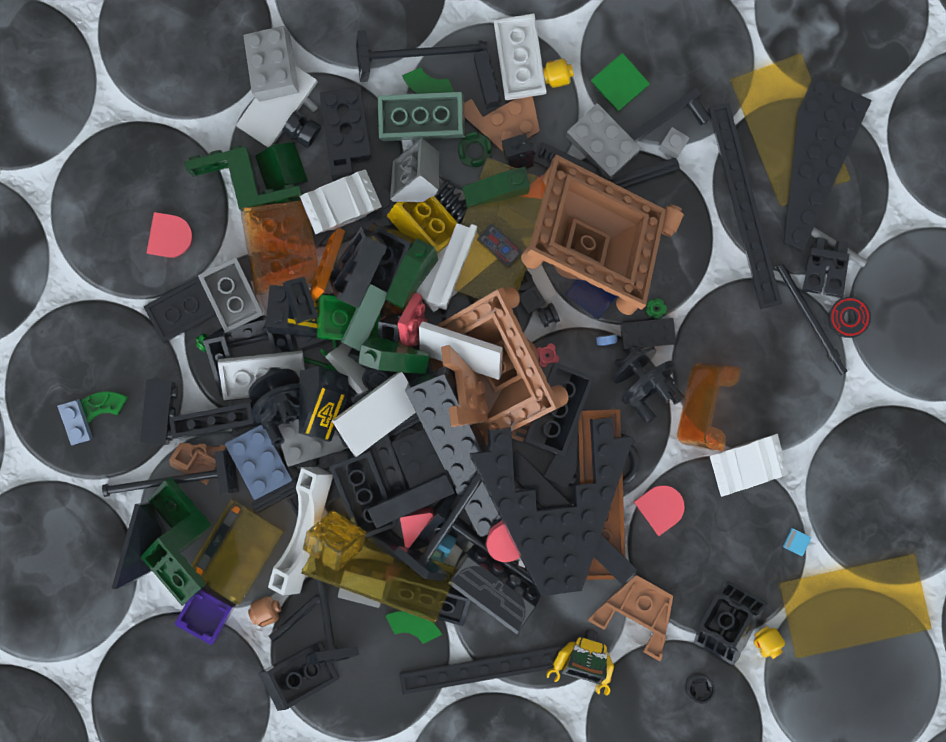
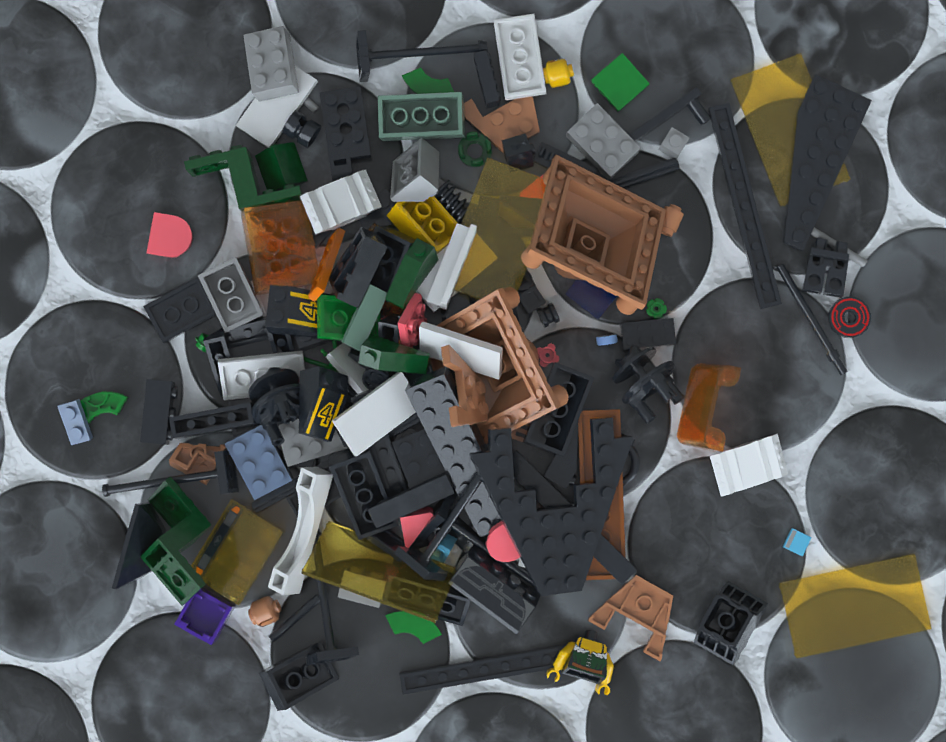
(300, 300): black plate -> none
(341, 540): clear yellow piece -> none
(497, 187): dark green slope -> none
(499, 245): black tile -> none
(661, 507): coral tile -> none
(700, 688): black wheel -> none
(769, 642): yellow head -> none

